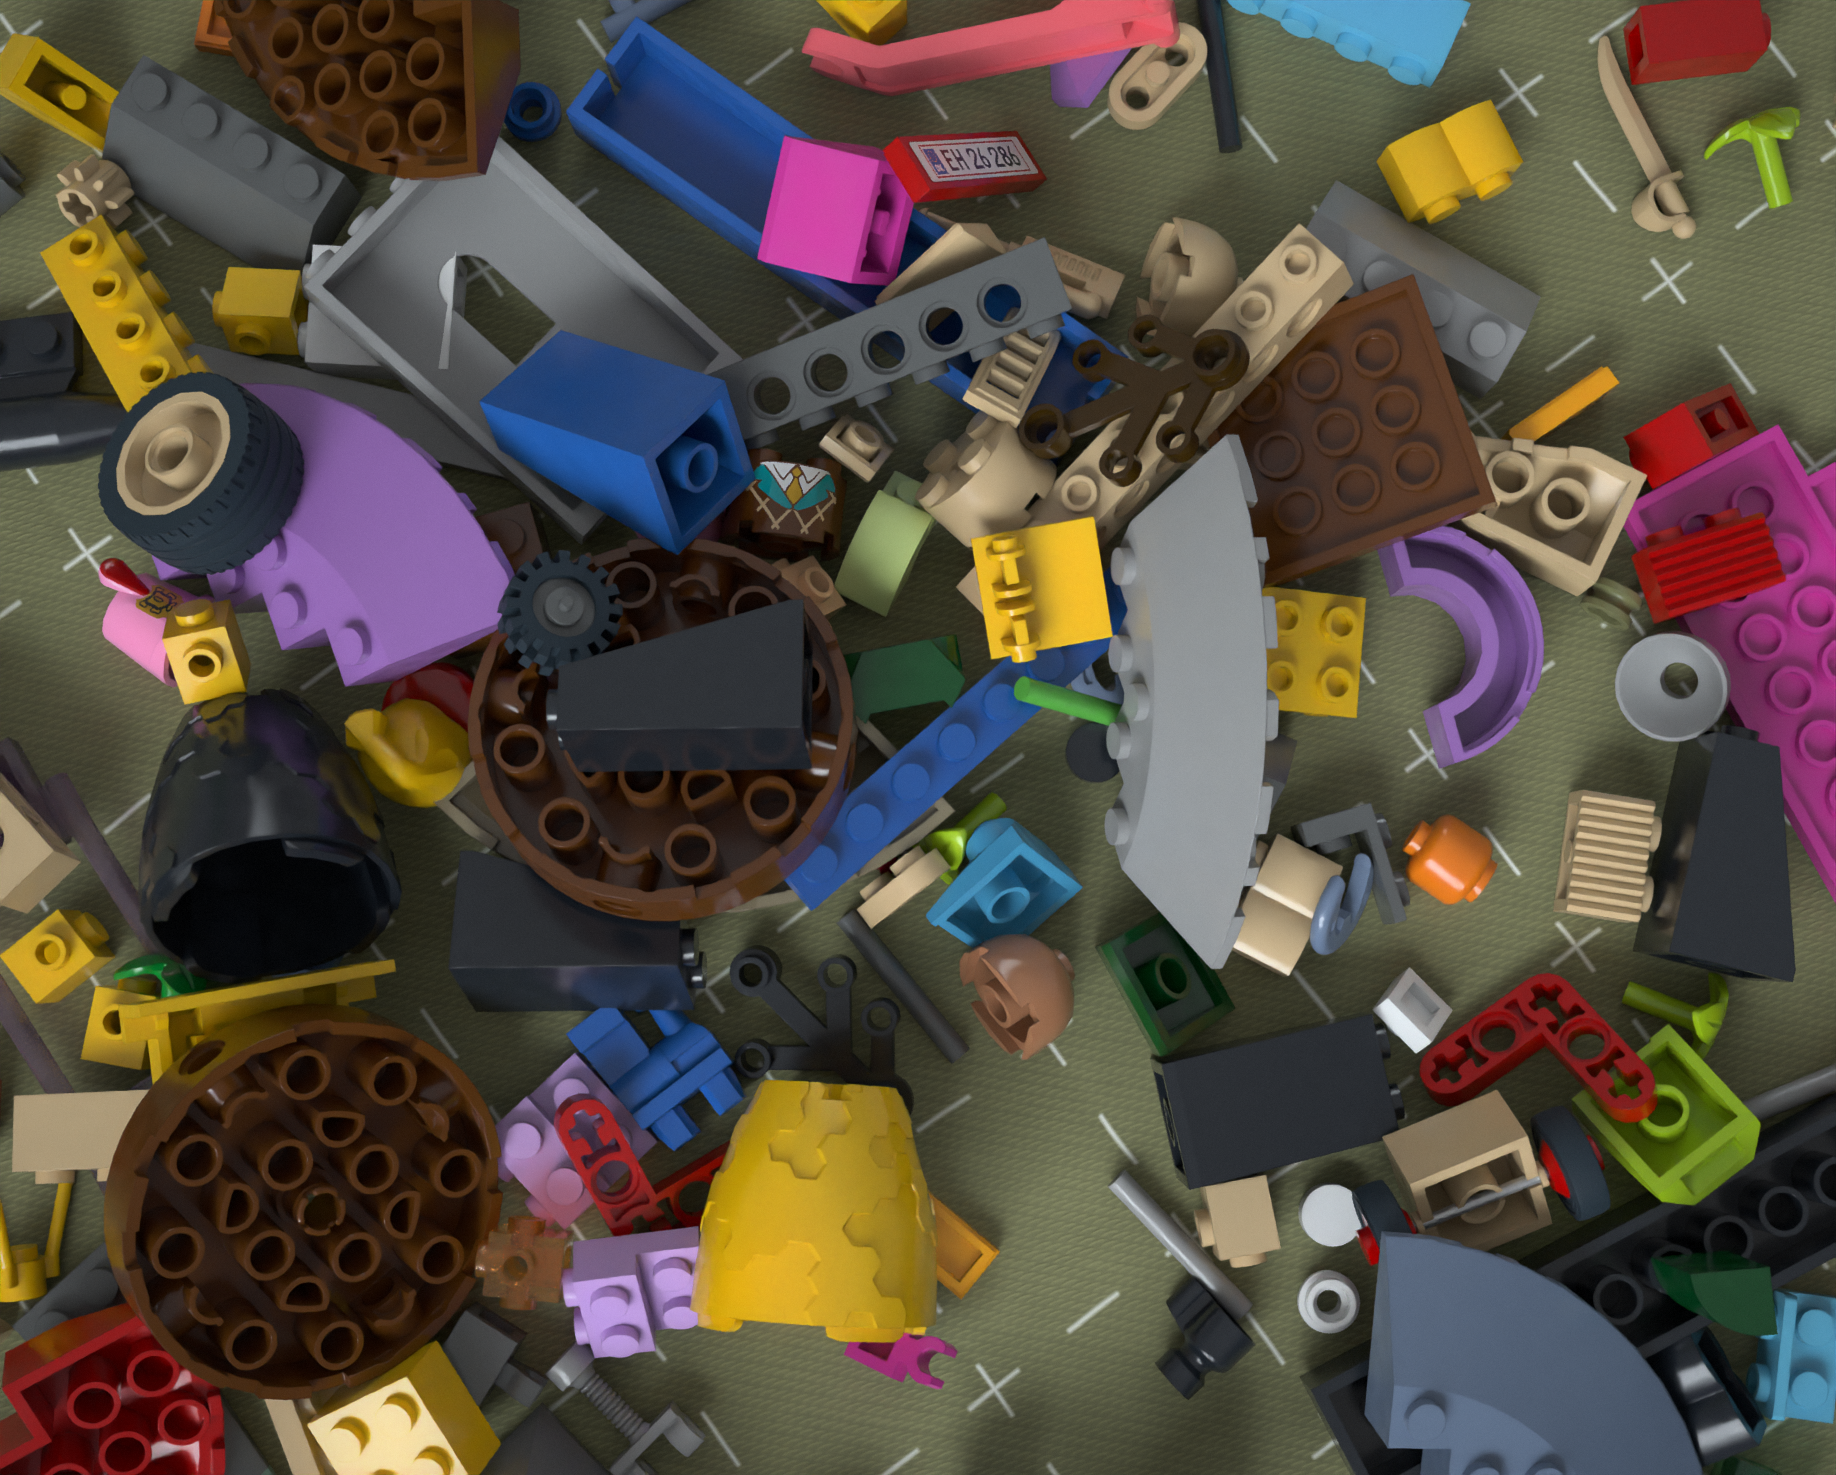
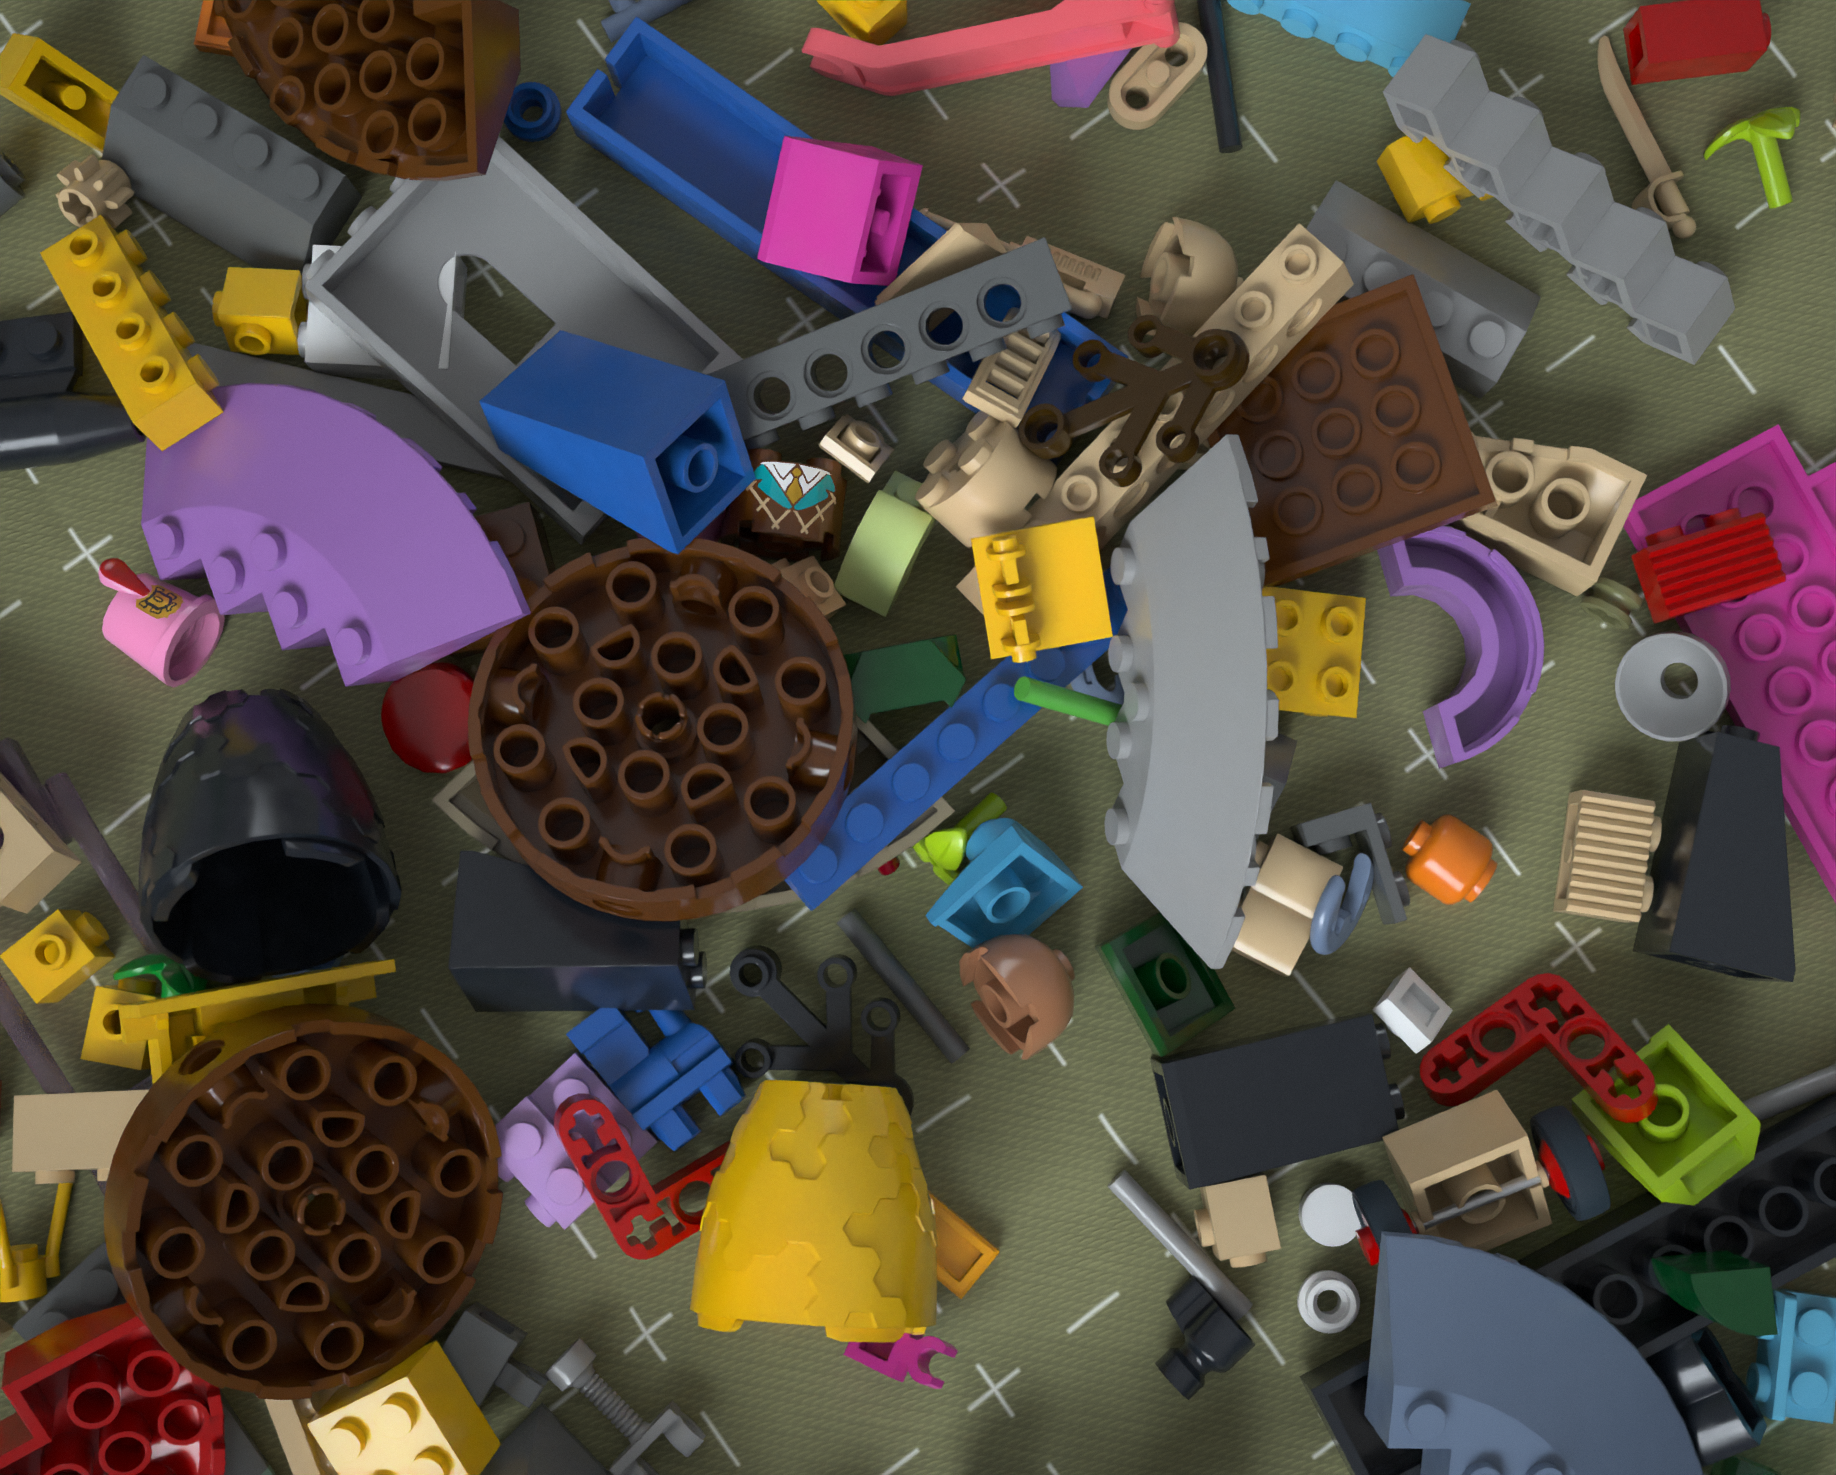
(201, 474): black wheel -> none
(206, 650): yellow brick -> none
(409, 751): yellow piece -> none
(543, 1249): clear orange brick -> none
(558, 611): black wheel -> none
(631, 1289): lavender plate -> none
(694, 698): black slope -> none
(913, 875): tan plate -> none
(963, 165): tile -> none
(1088, 754): black tile -> none
(1558, 199): none -> light grey brick
(1565, 407): light orange tile -> none
(1690, 435): red slope -> none
(1702, 1021): lime plant -> none

